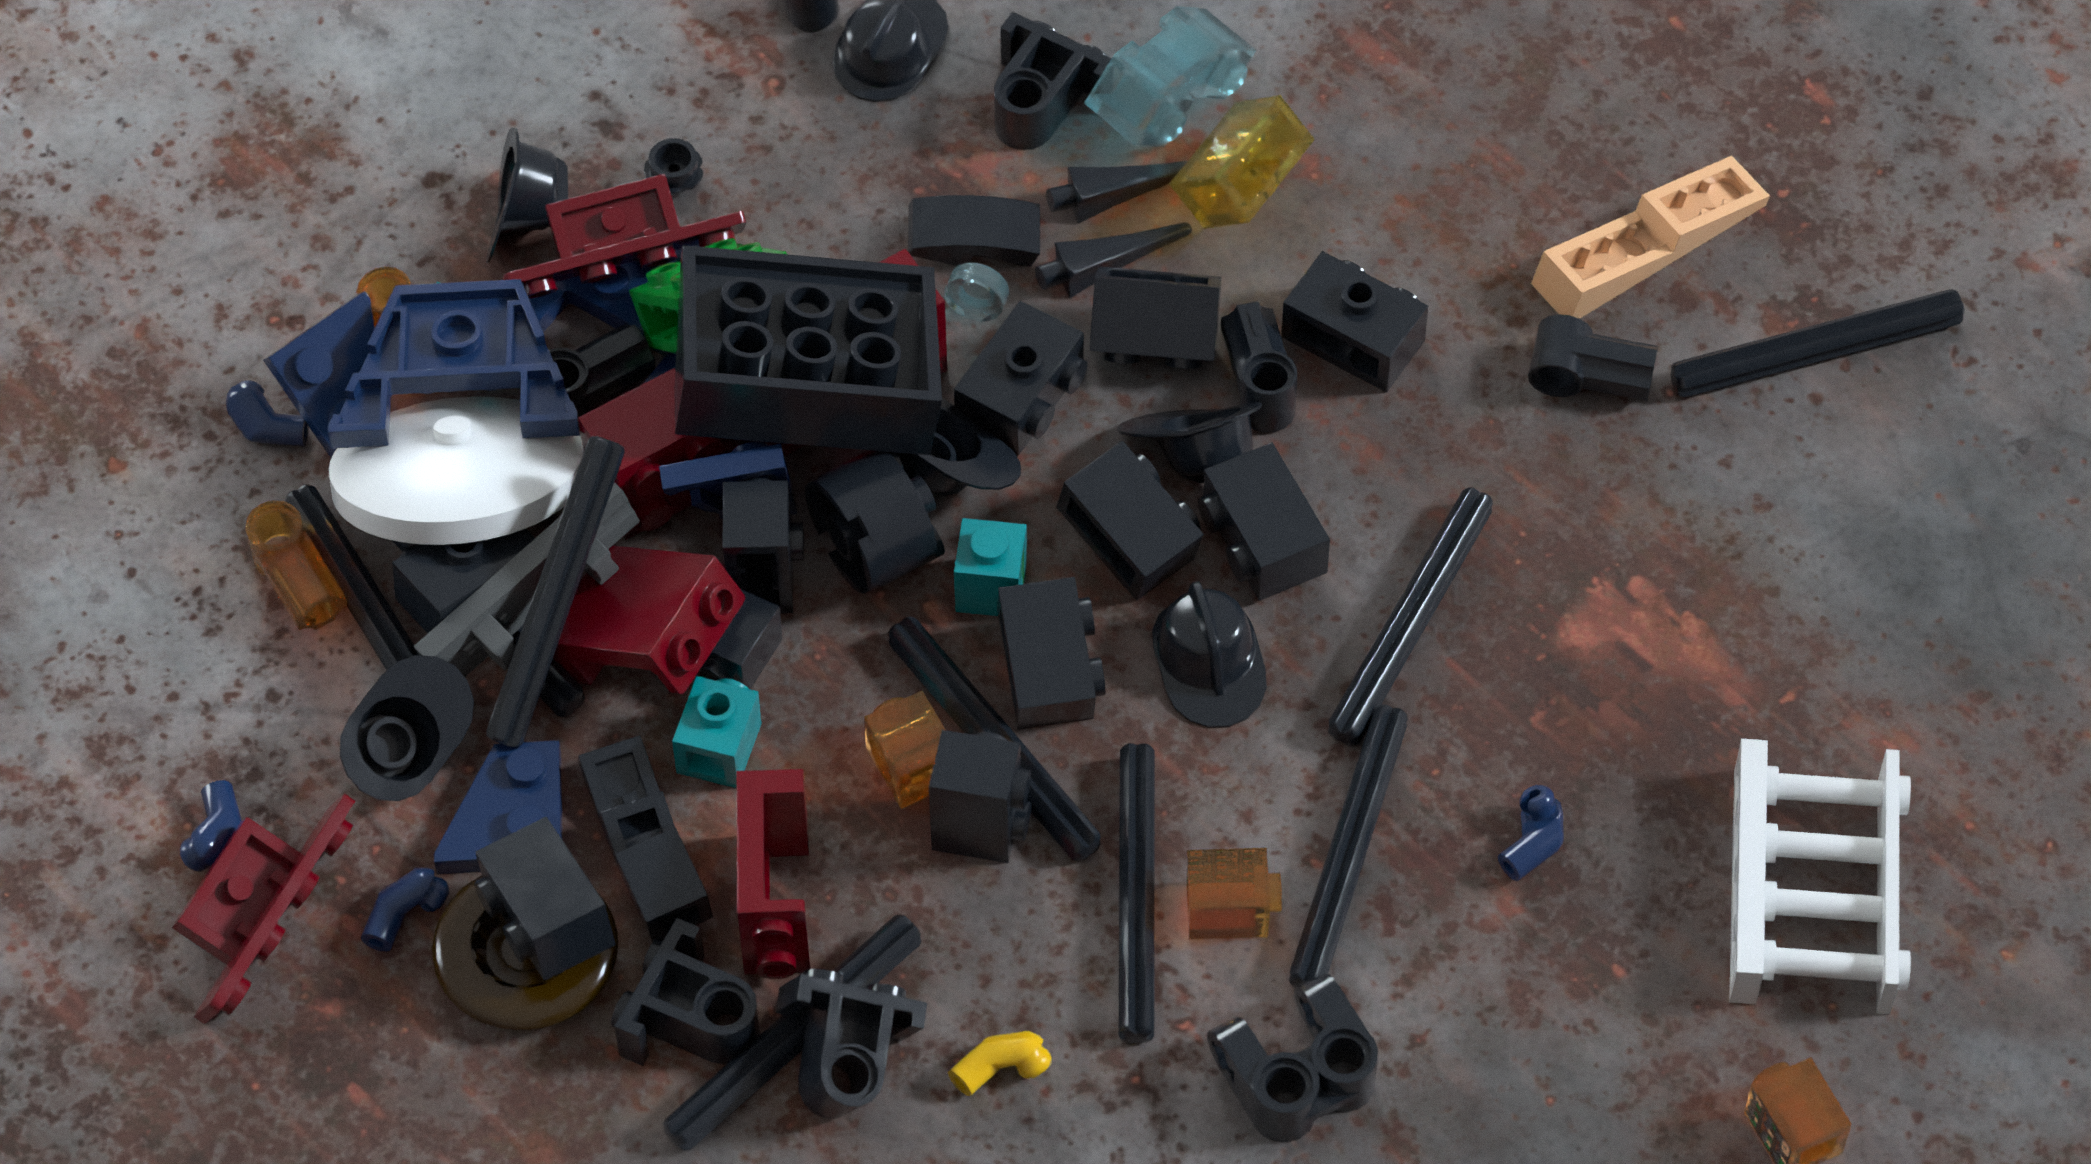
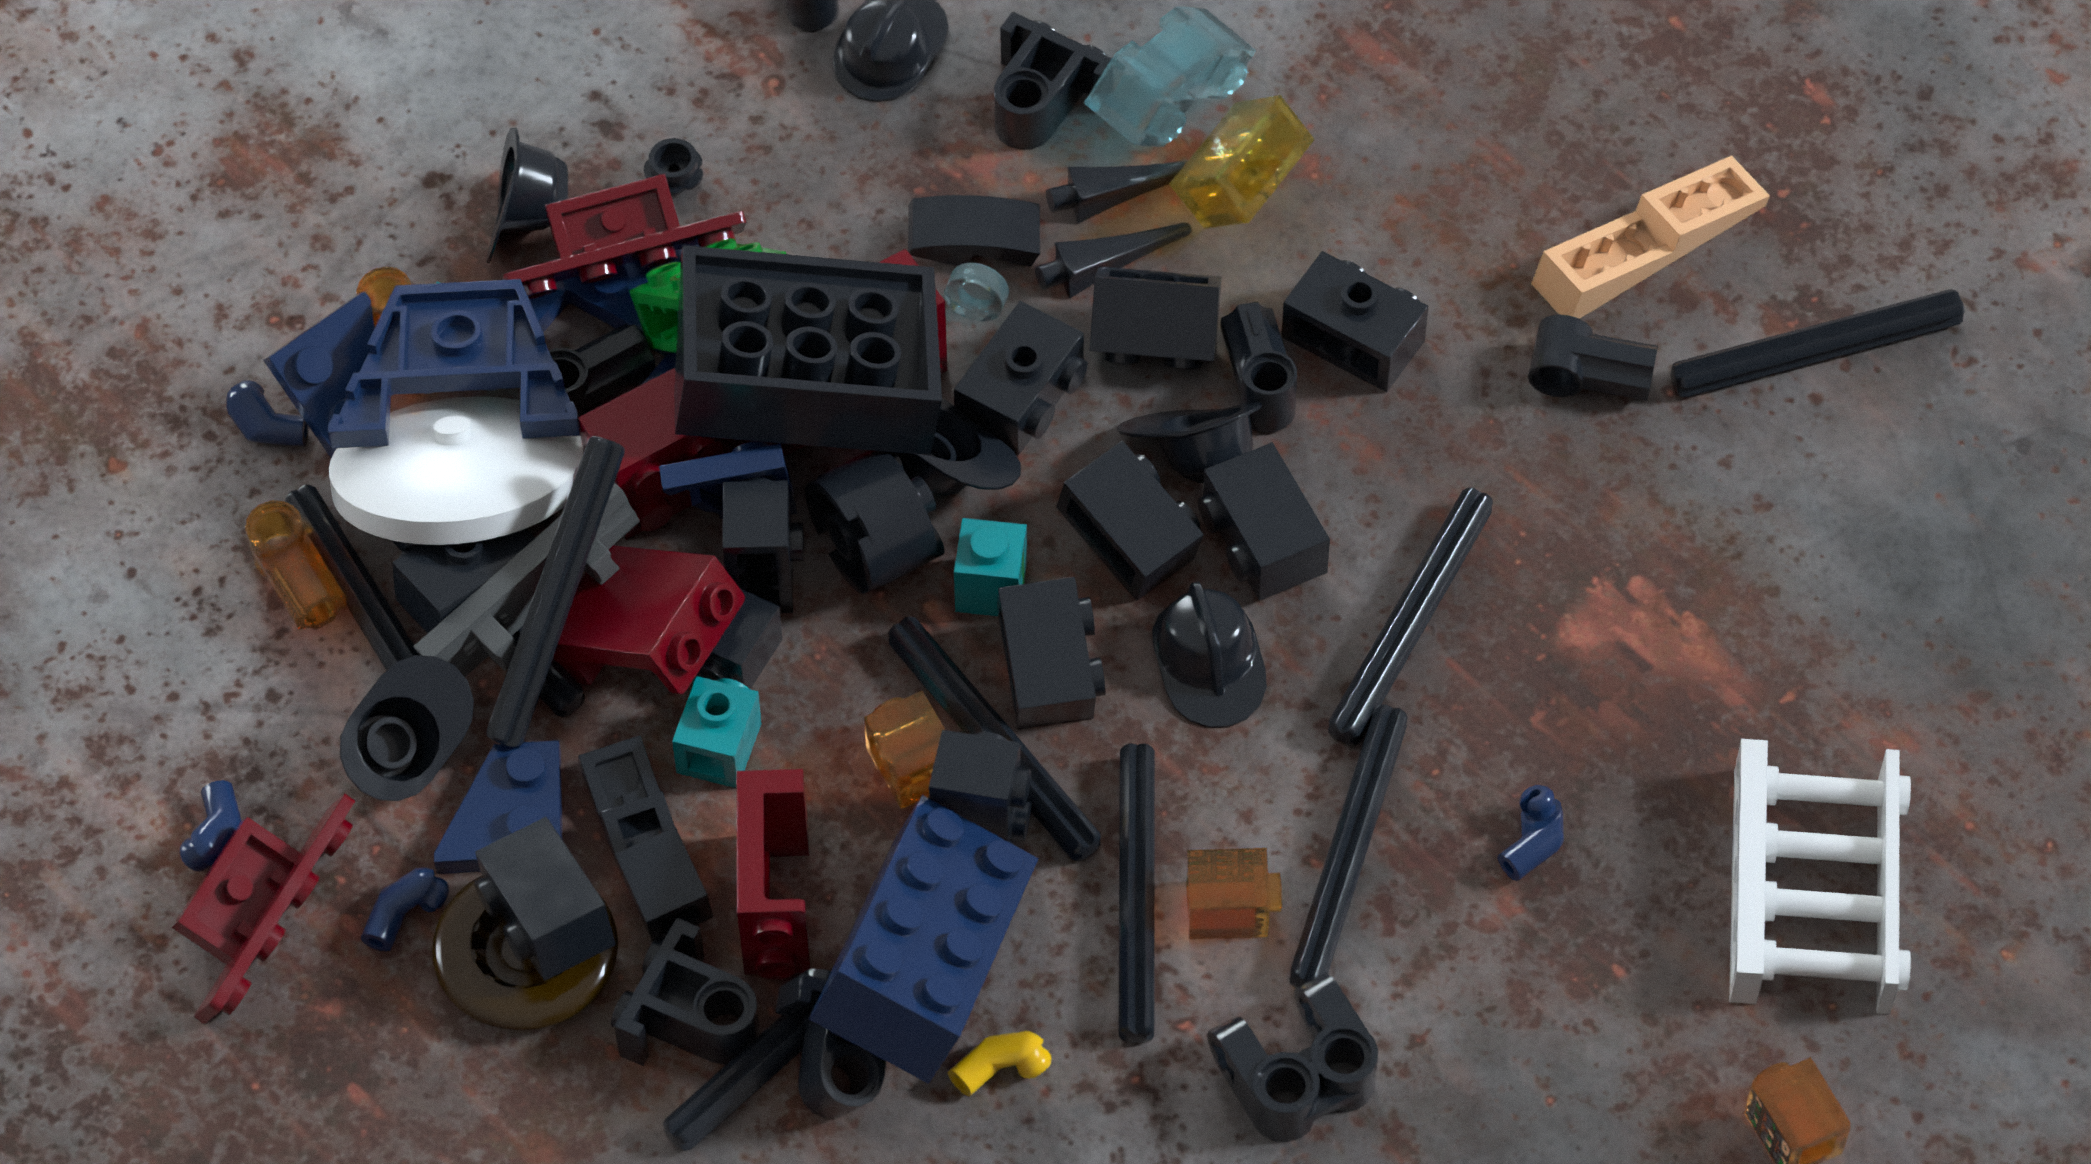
(924, 940): none -> dark blue brick

